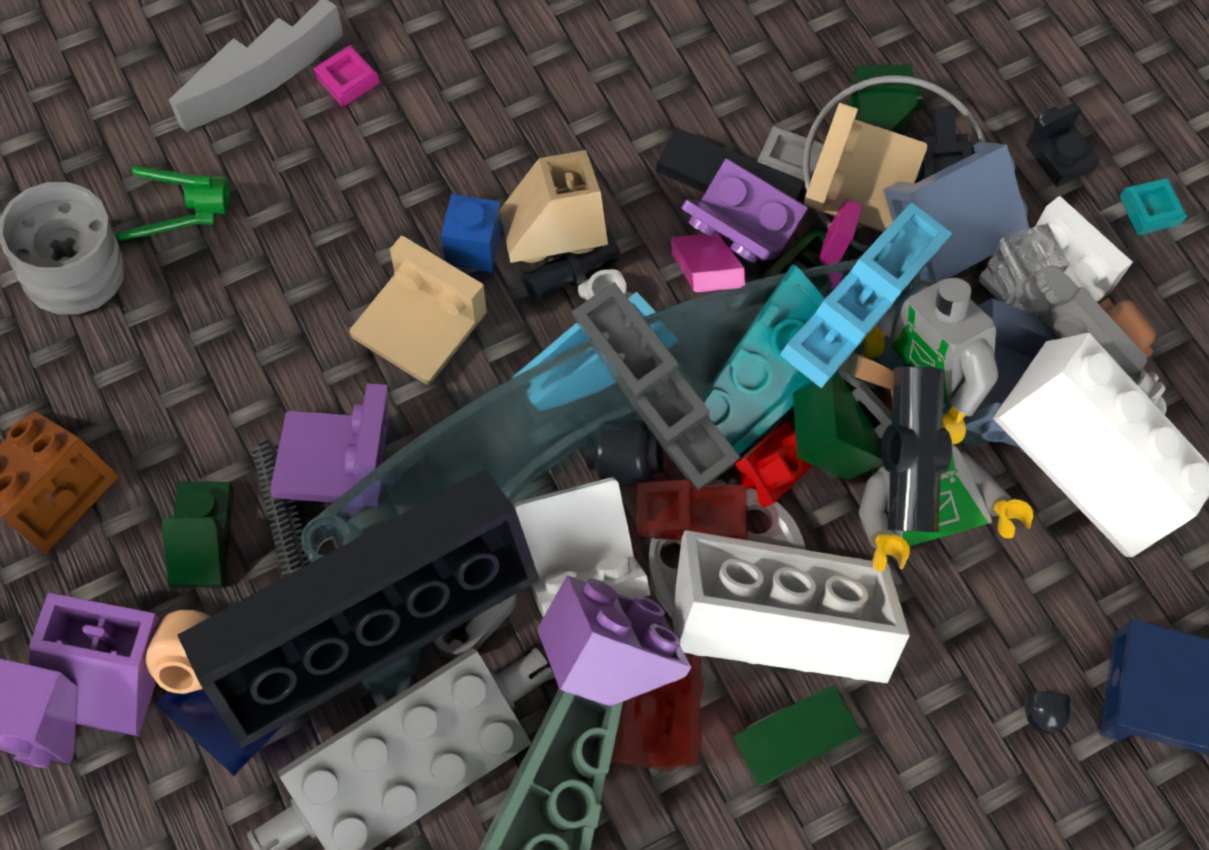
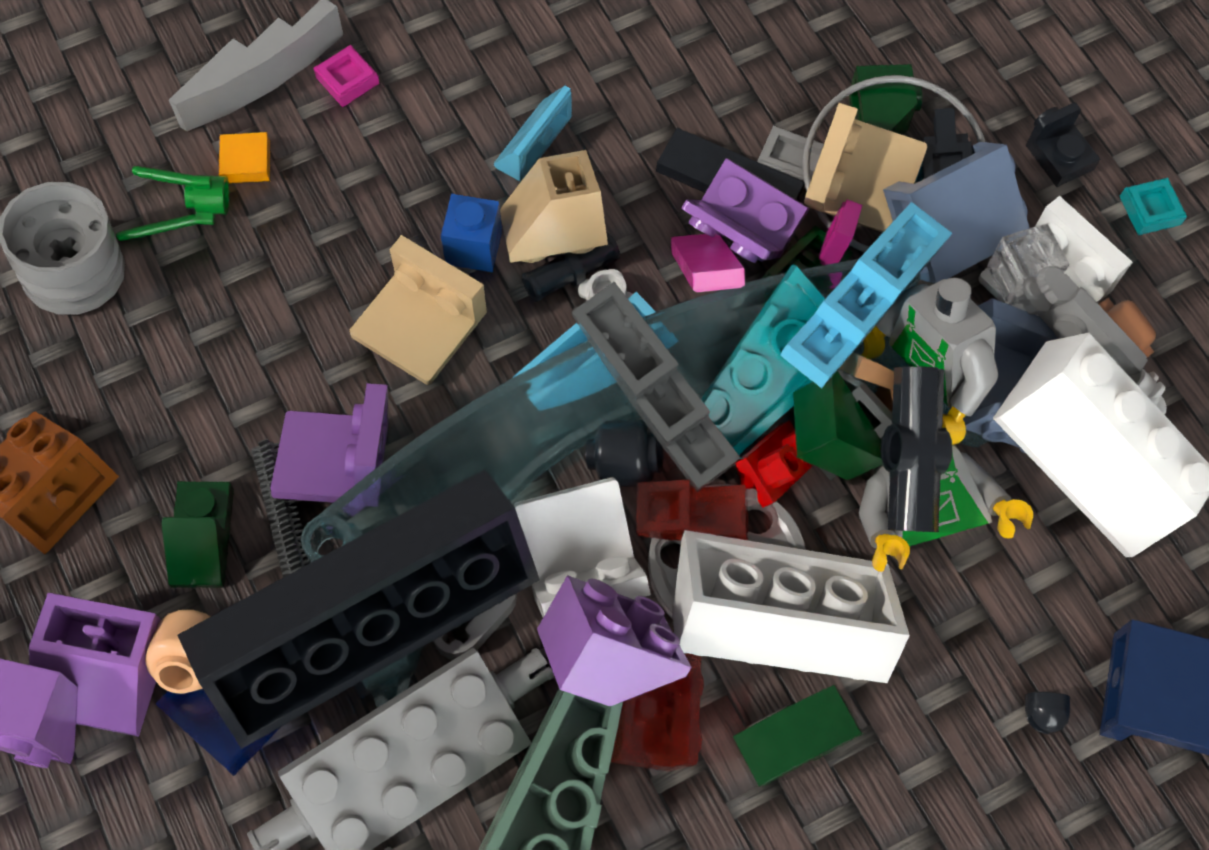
(245, 157): none -> light orange tile
(536, 134): none -> medium azure slope

